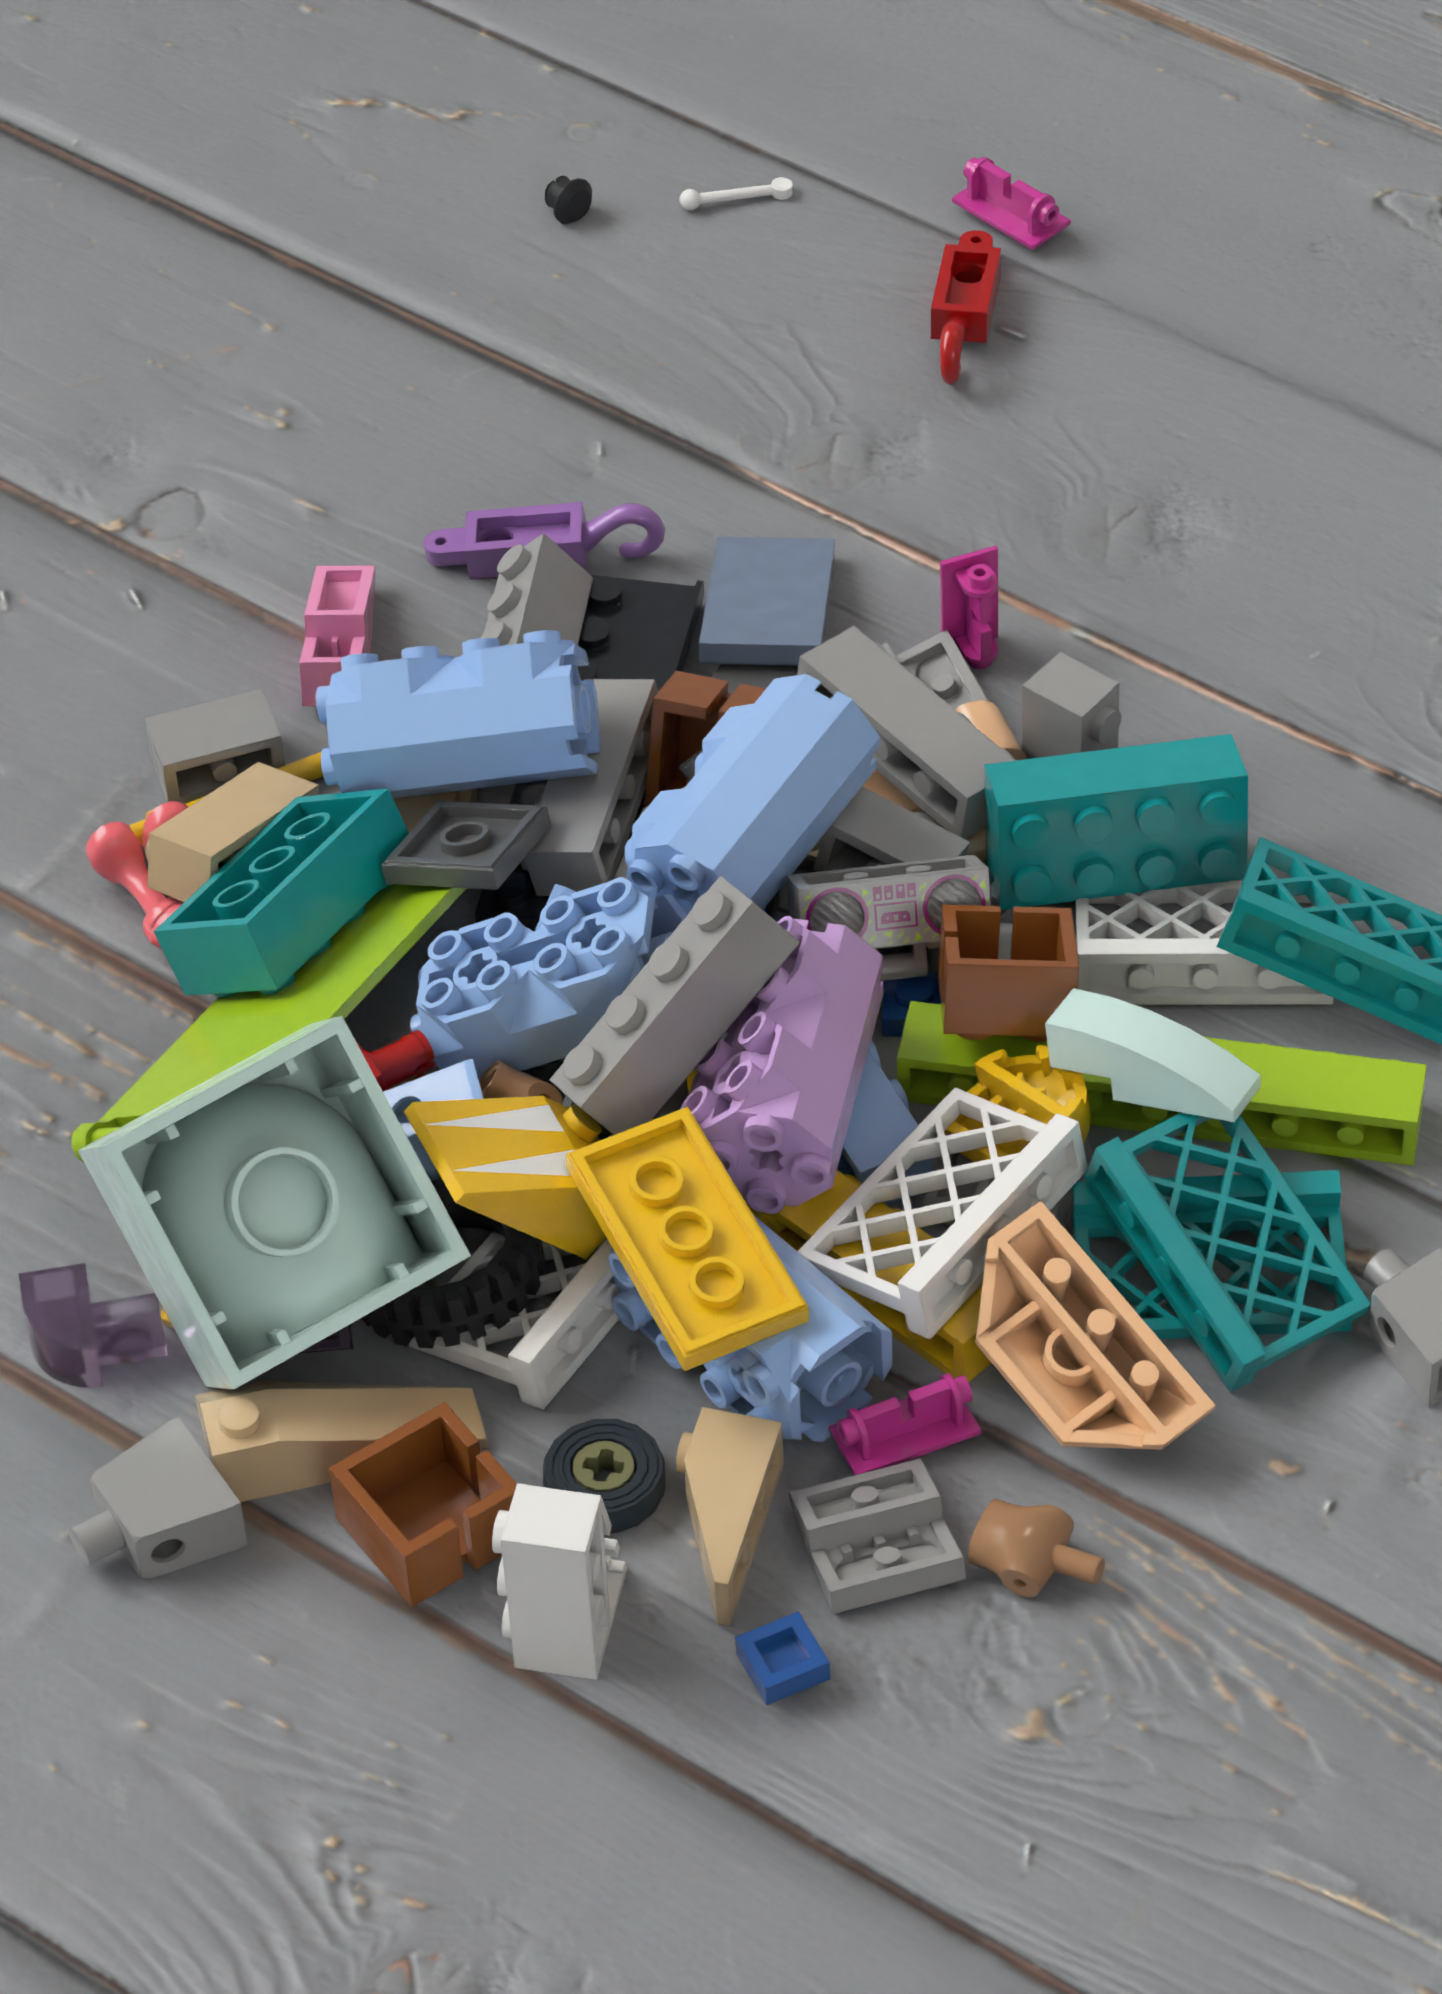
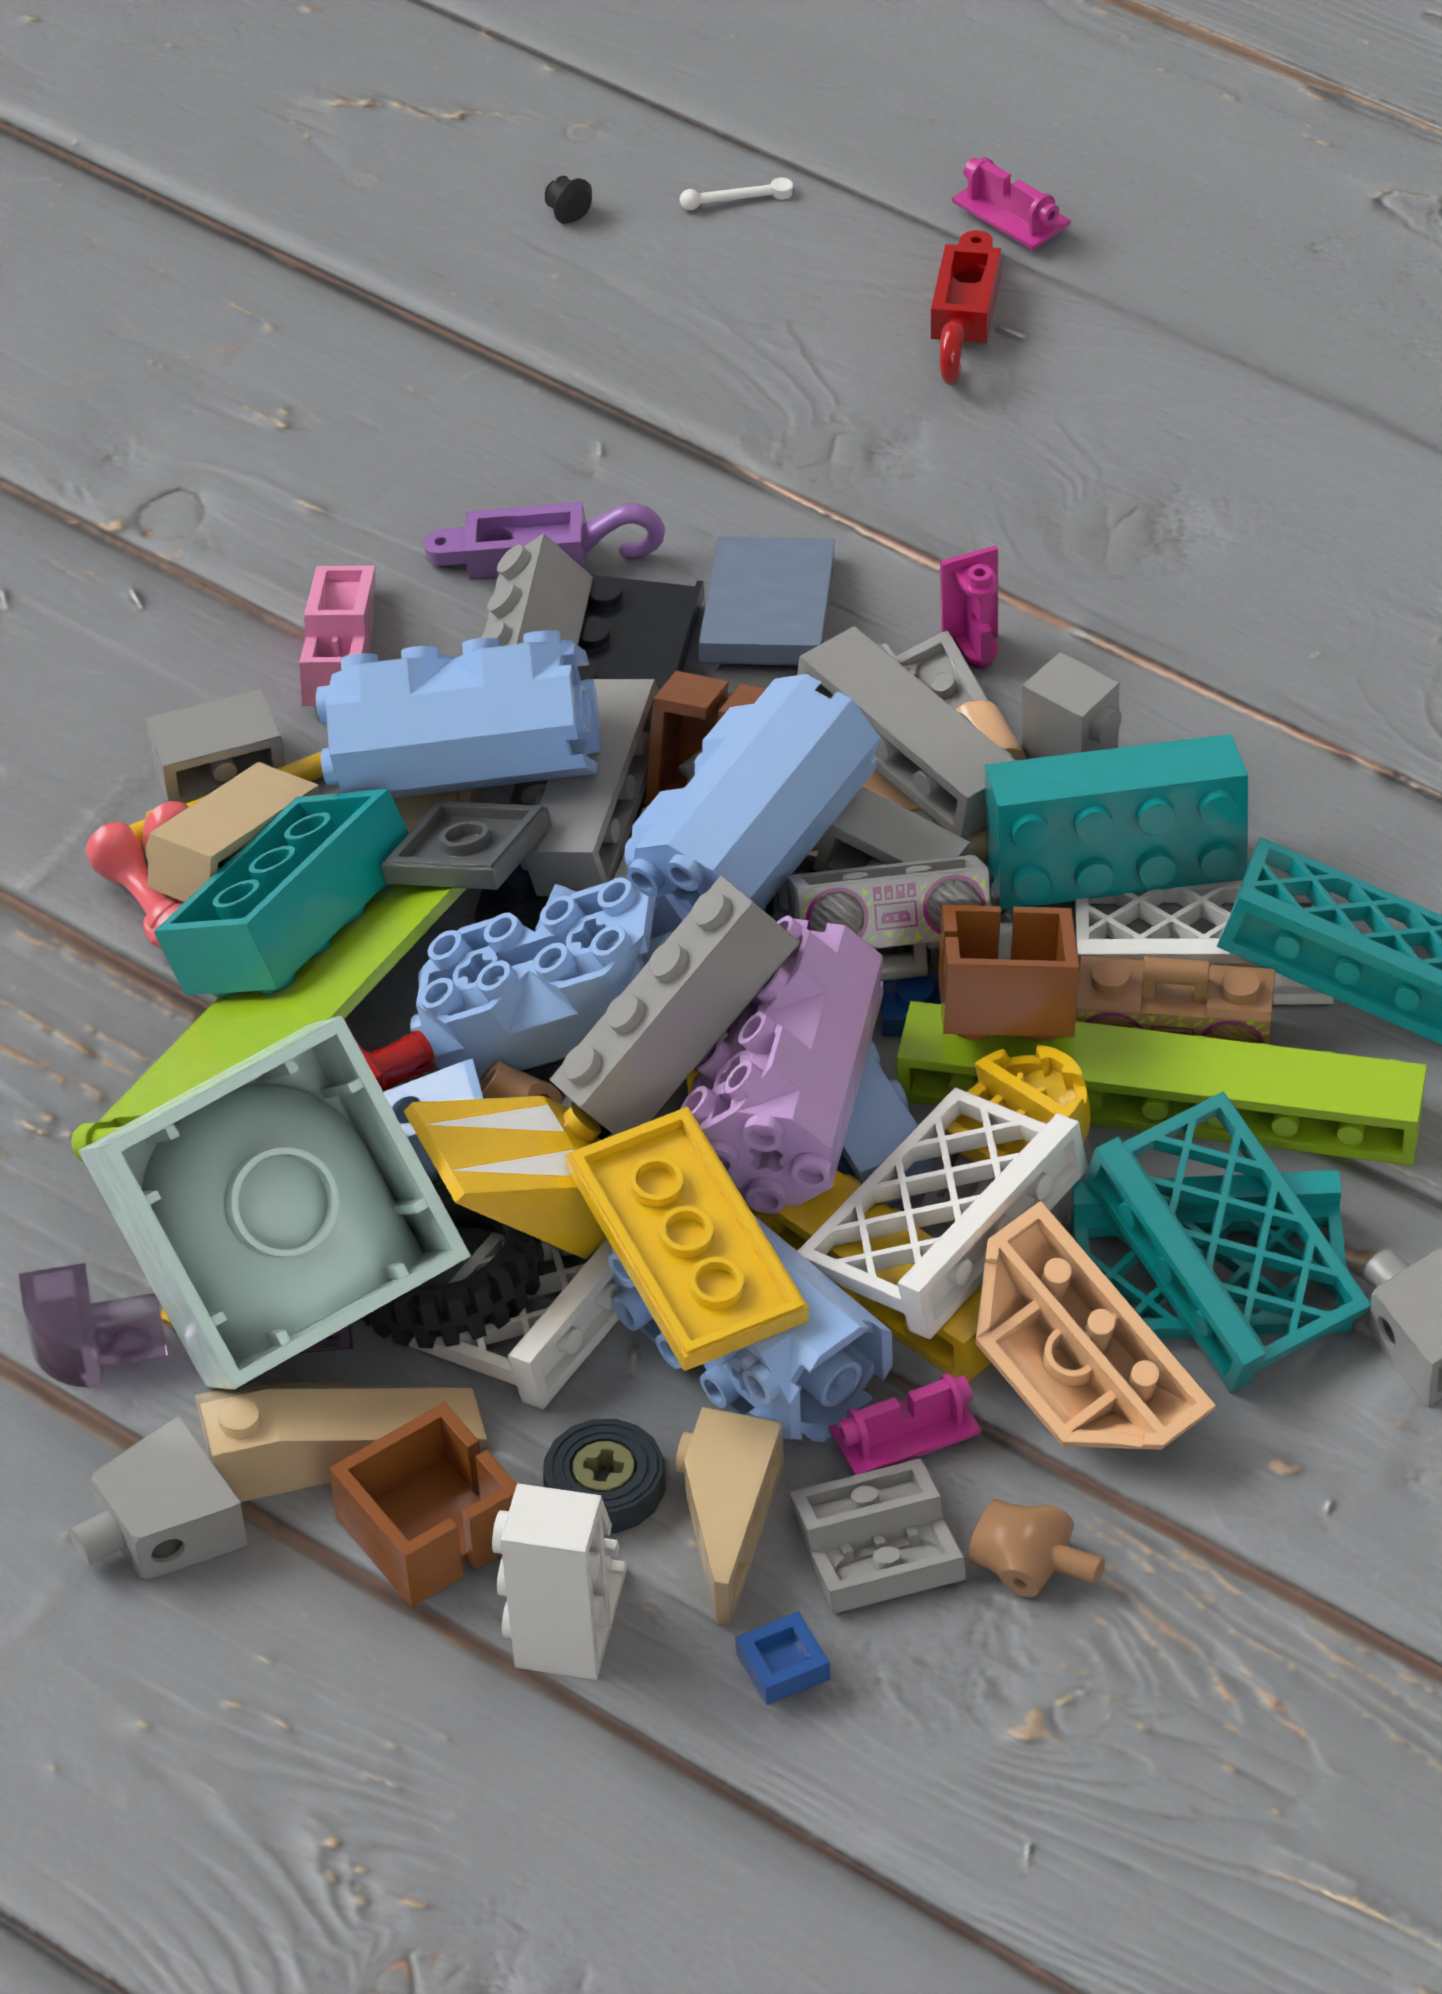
(1148, 1057): light aqua slope -> none
(1177, 997): none -> medium nougat piece

